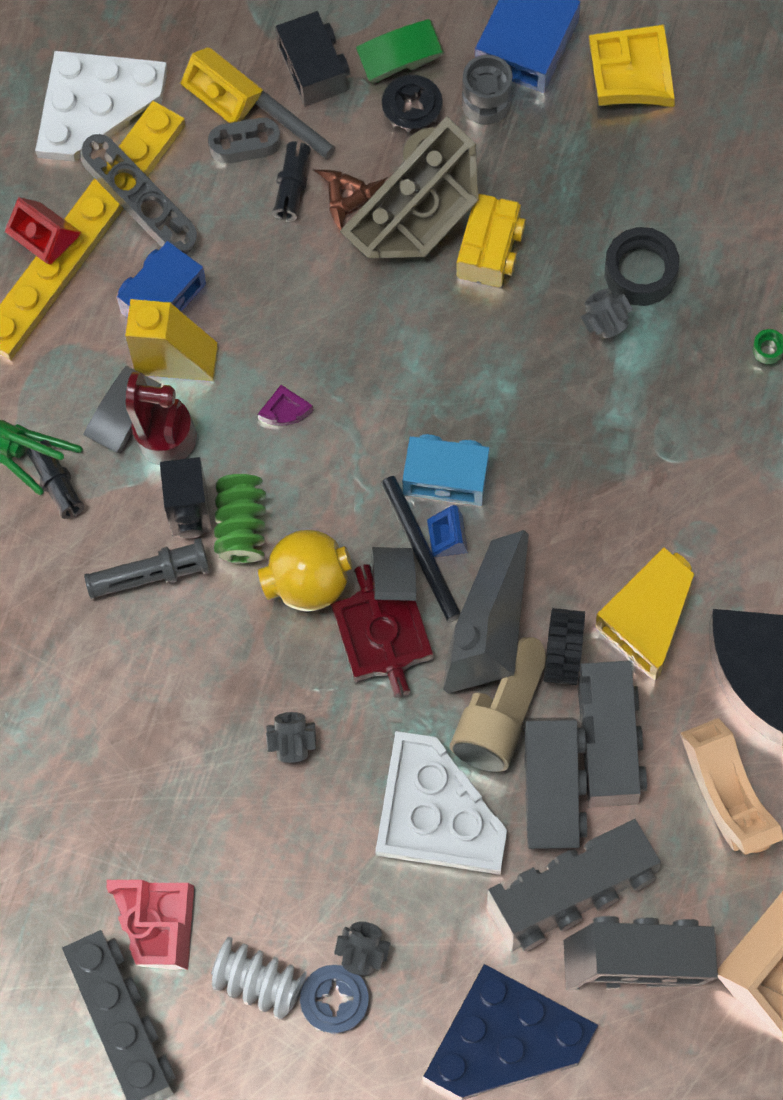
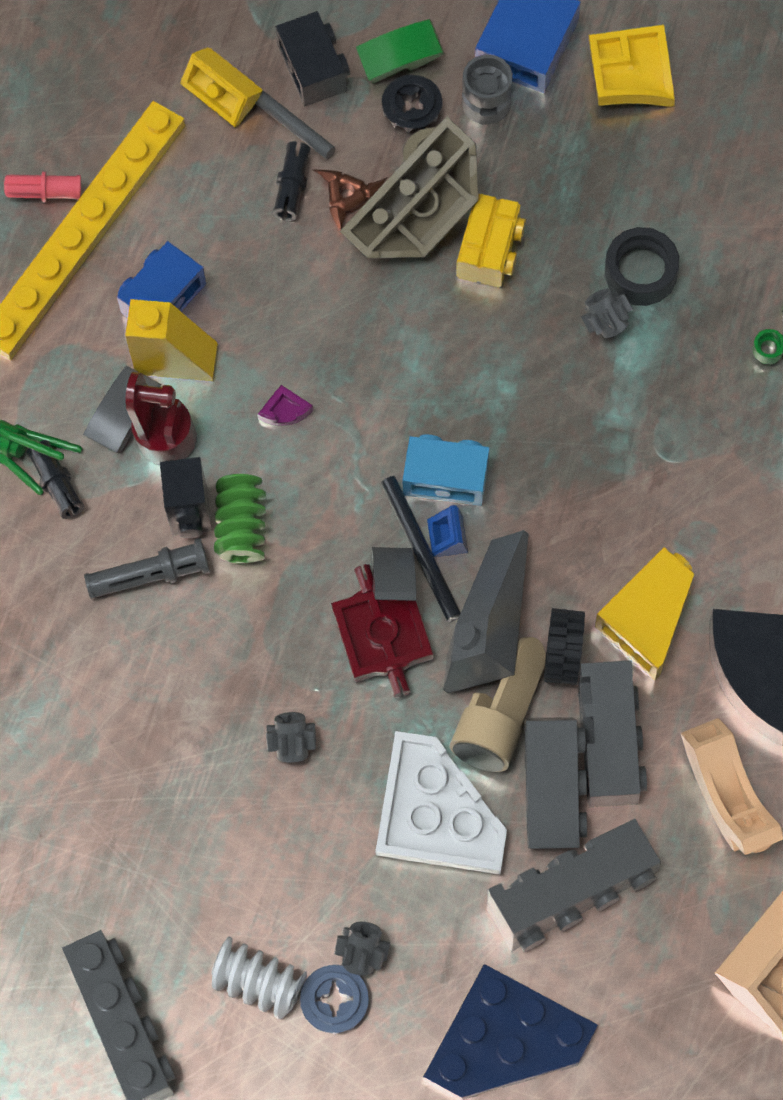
(40, 230): red slope -> none
(42, 186): none -> coral axle
(94, 97): white plate -> none
(143, 191): dark grey beam -> none
(156, 921): coral slope -> none
(244, 140): dark grey beam -> none
(306, 570): yellow brick -> none
(641, 953): dark grey wedge -> none

